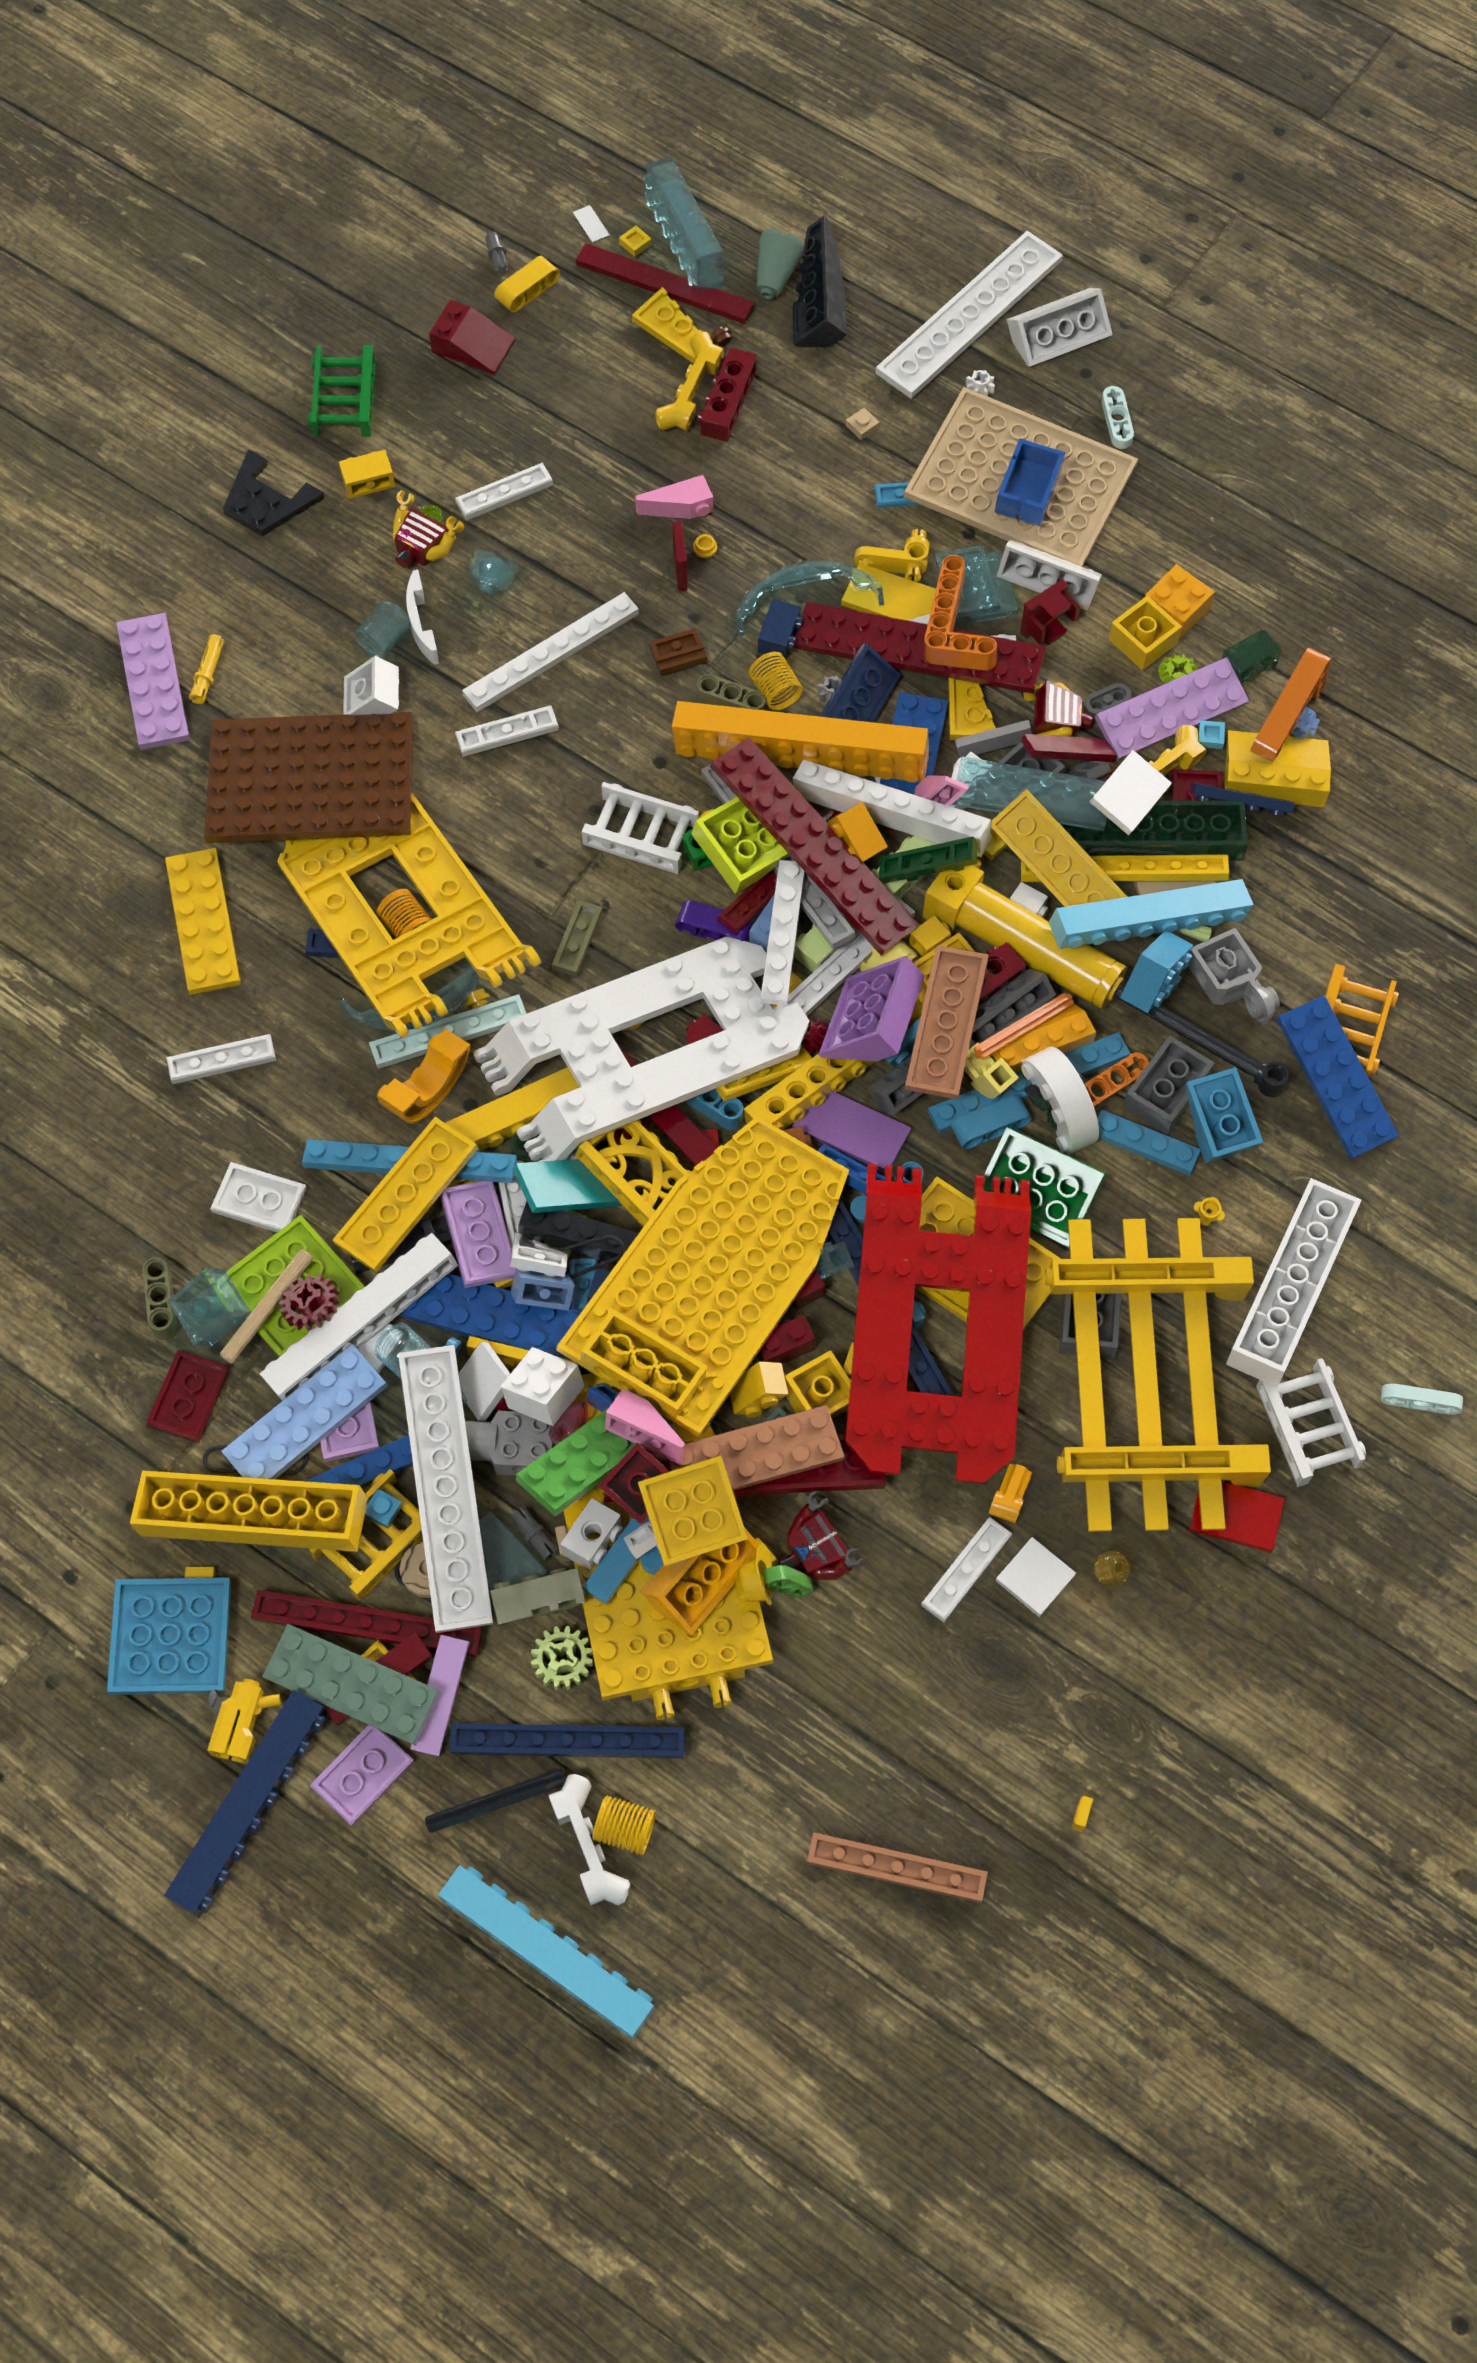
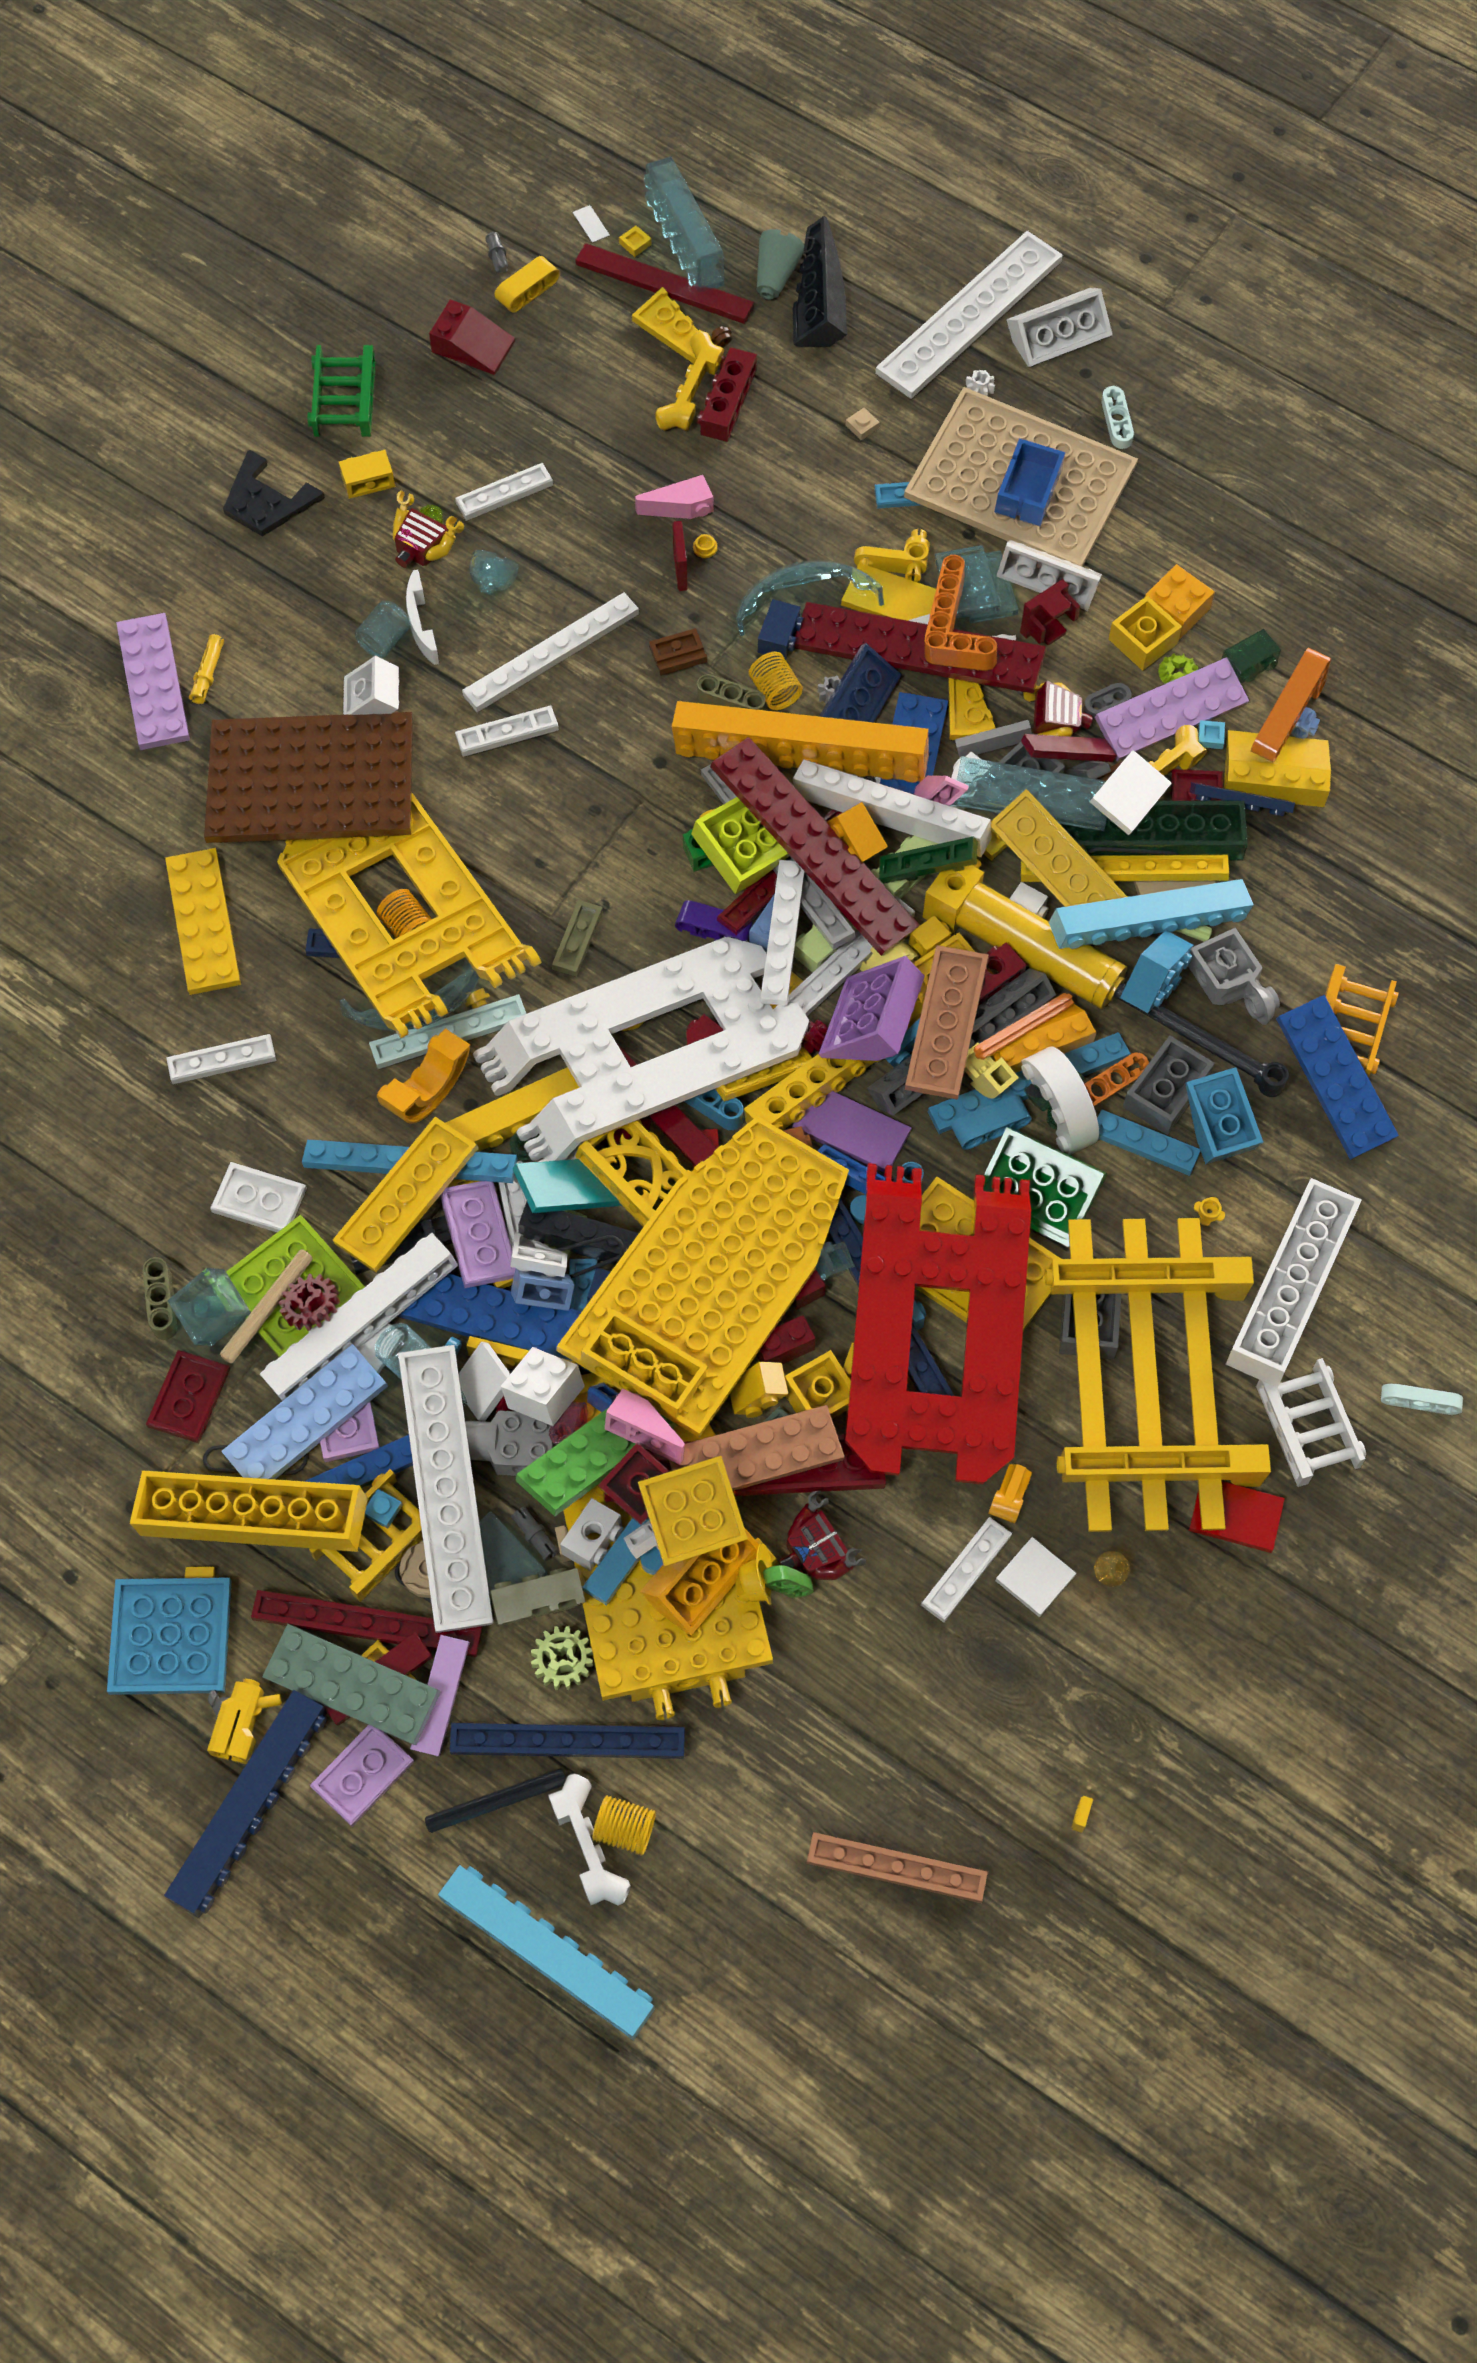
(634, 849): white fence -> none

